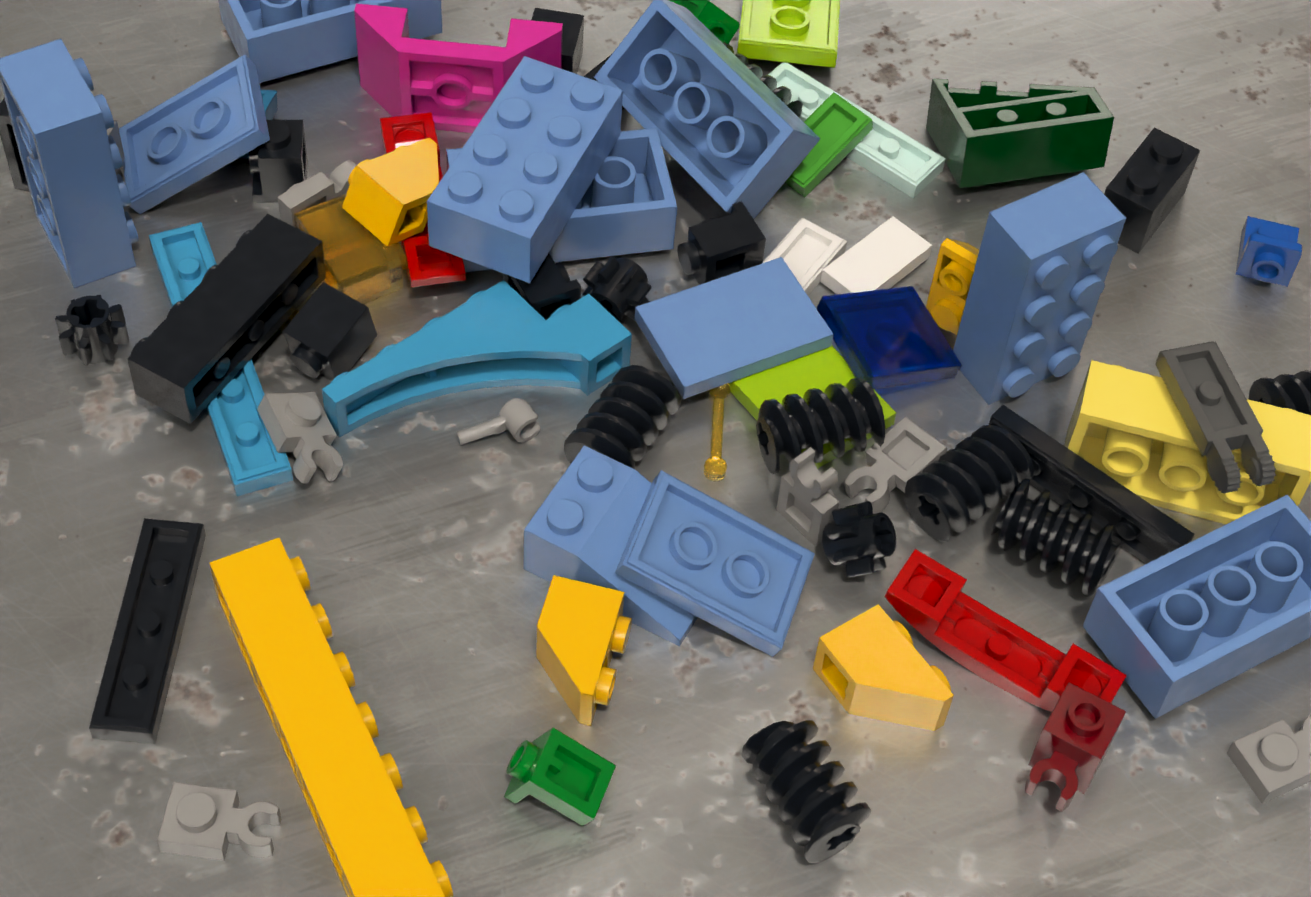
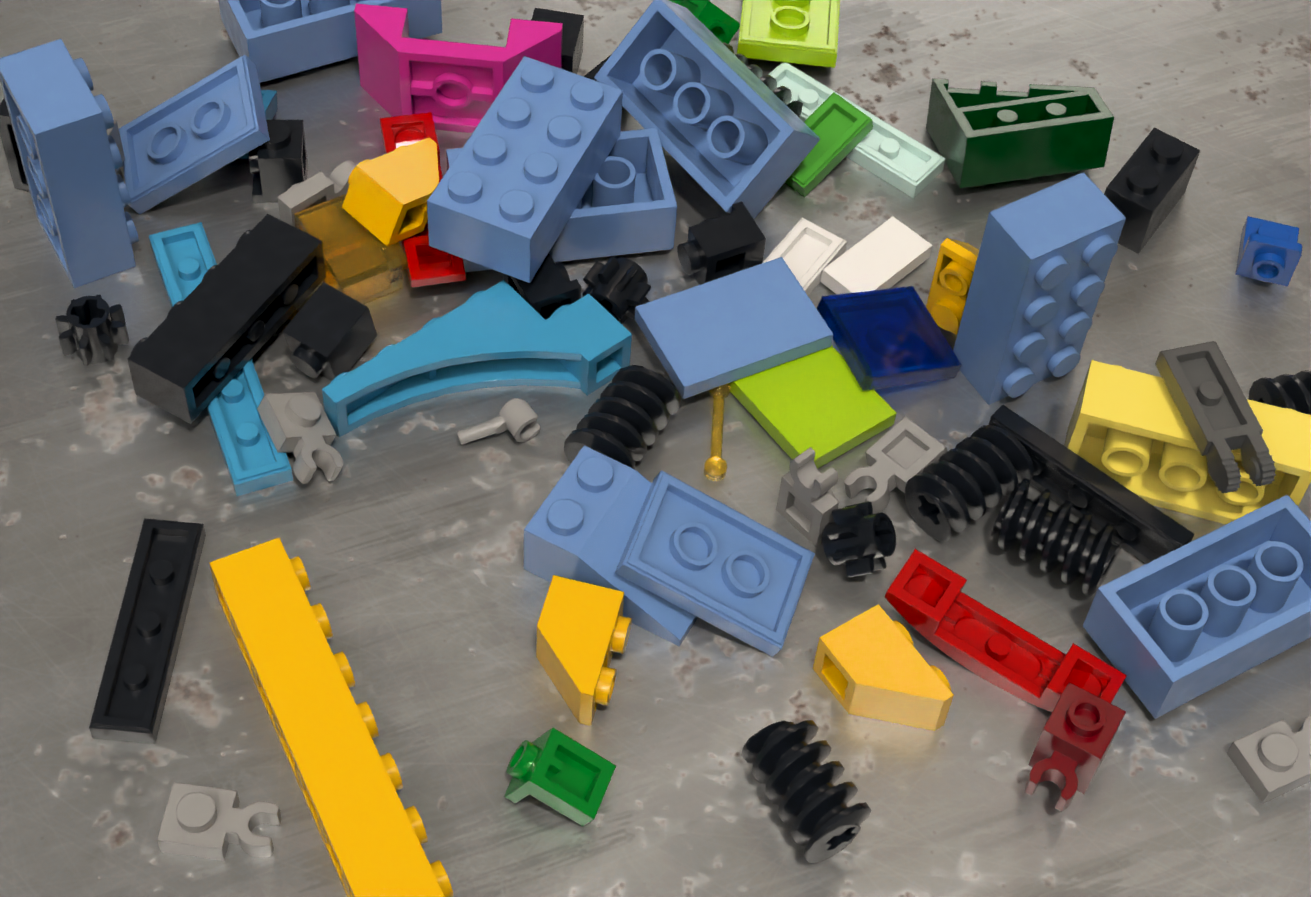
(819, 420): black piece -> none

